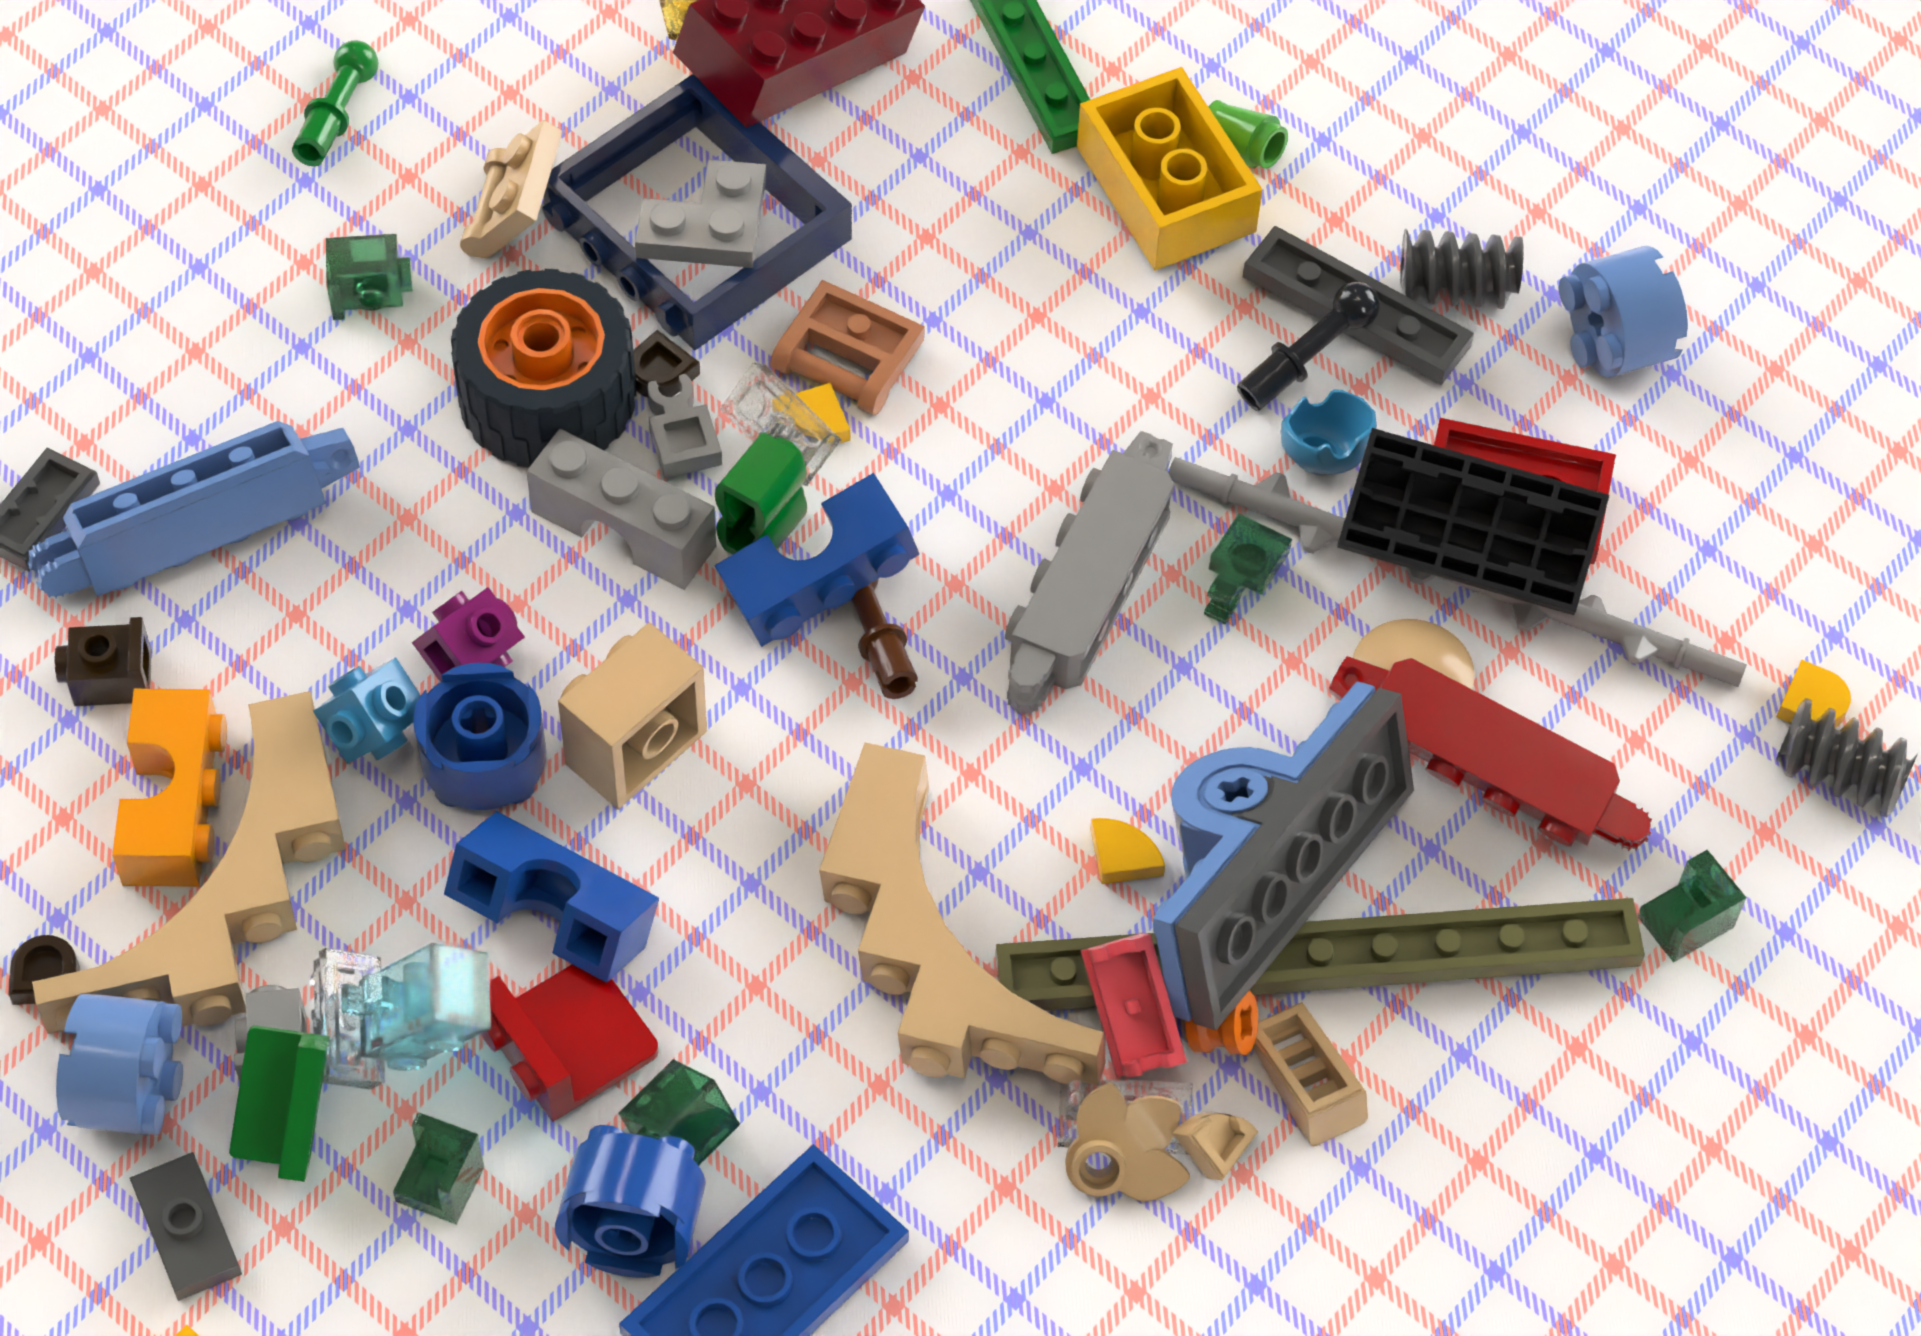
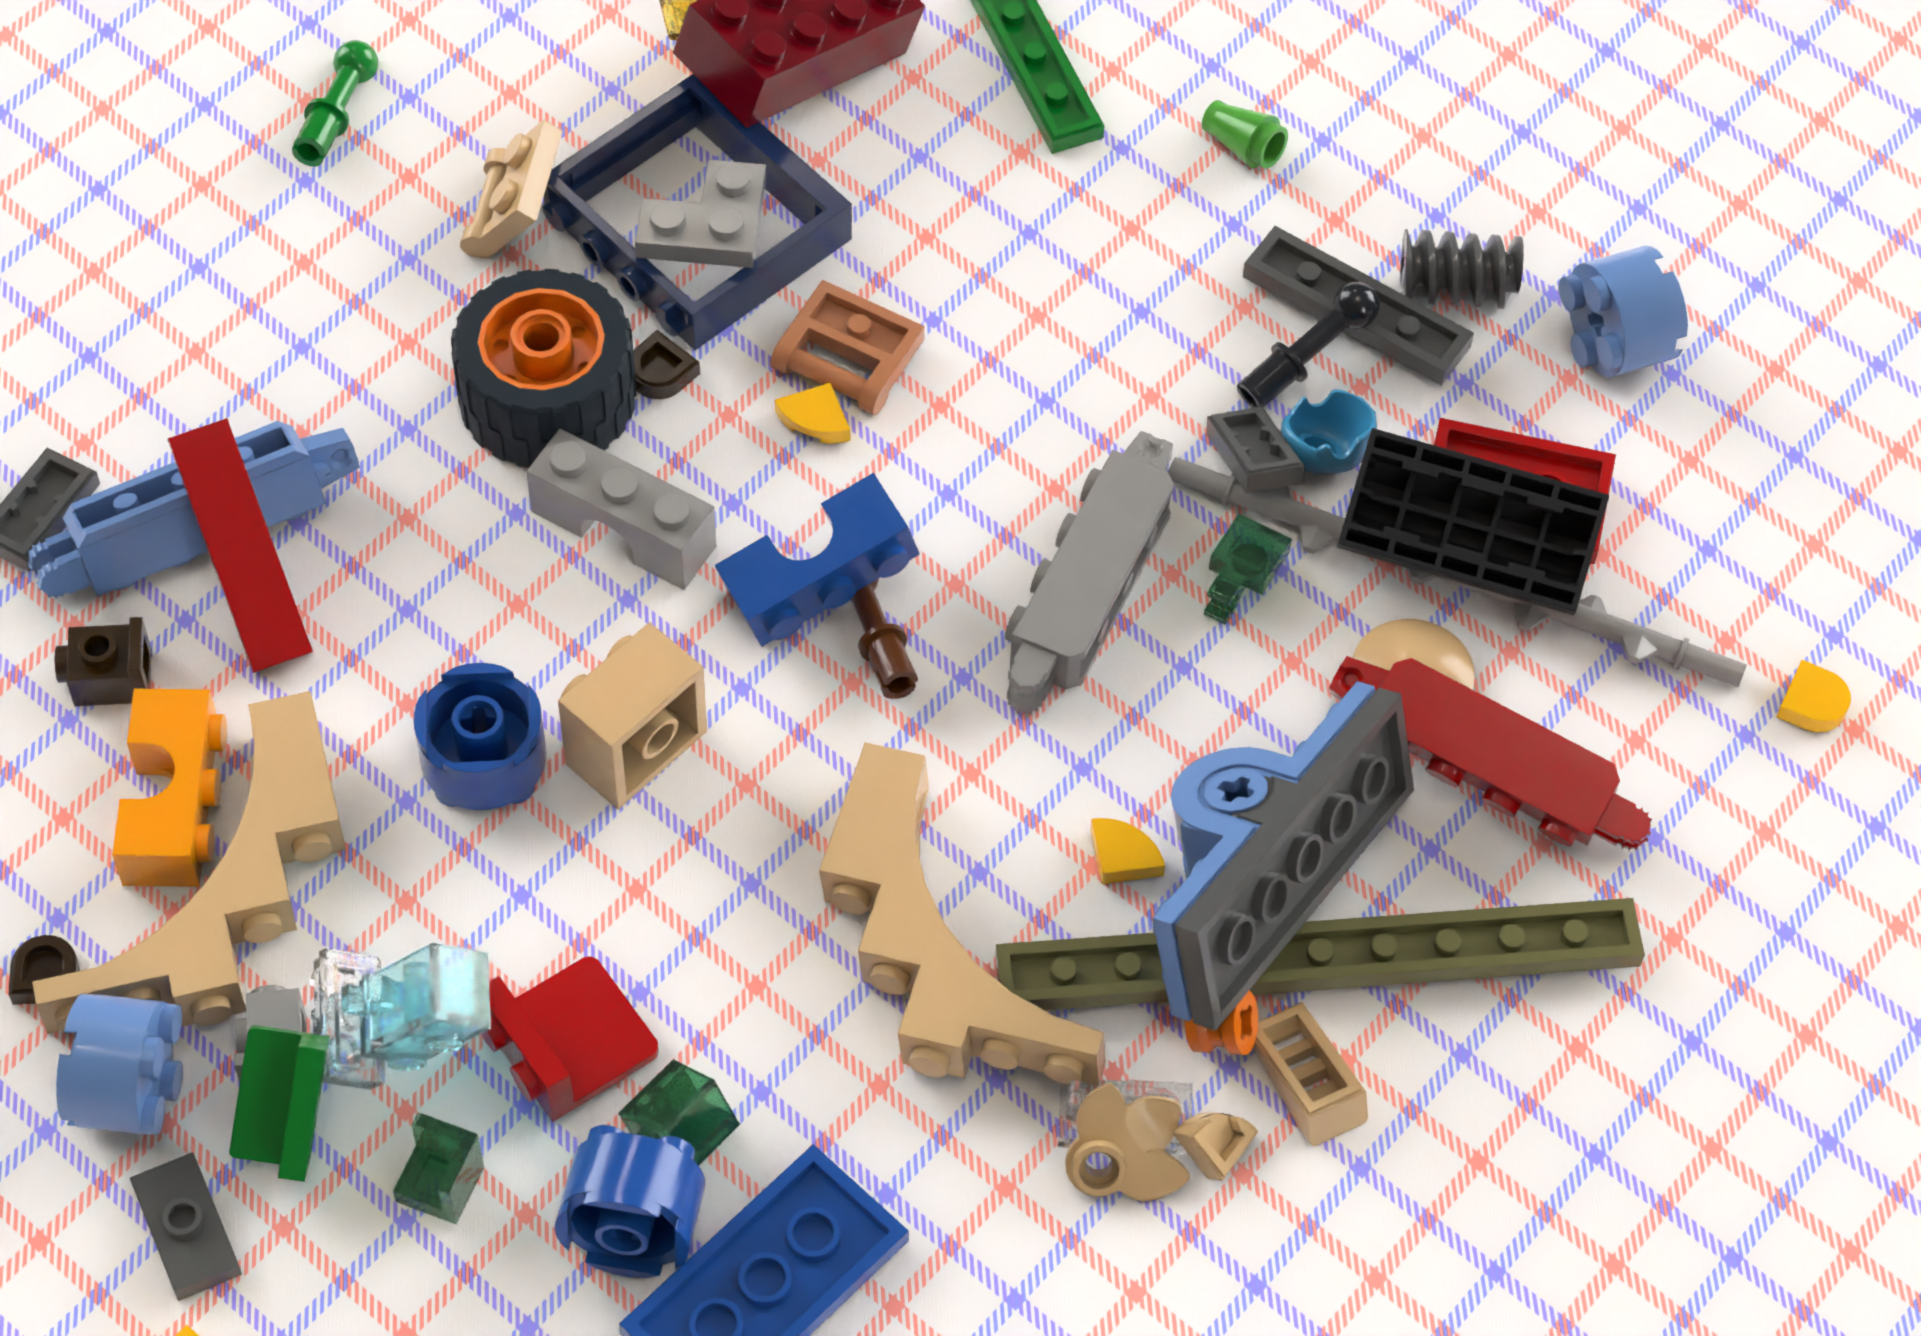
(239, 545): none -> red tile
(366, 273): clear green brick -> none
(369, 711): dark azure brick -> none
(469, 633): magenta brick -> none
(515, 868): blue arch -> none
(681, 432): light grey plate -> none
(762, 494): green brick -> none
(768, 405): clear plate -> none
(1133, 1005): coral hinge -> none
(1168, 168): yellow brick -> none
(1255, 450): none -> dark grey plate
(1695, 910): clear green panel -> none
(1846, 757): dark grey piece -> none

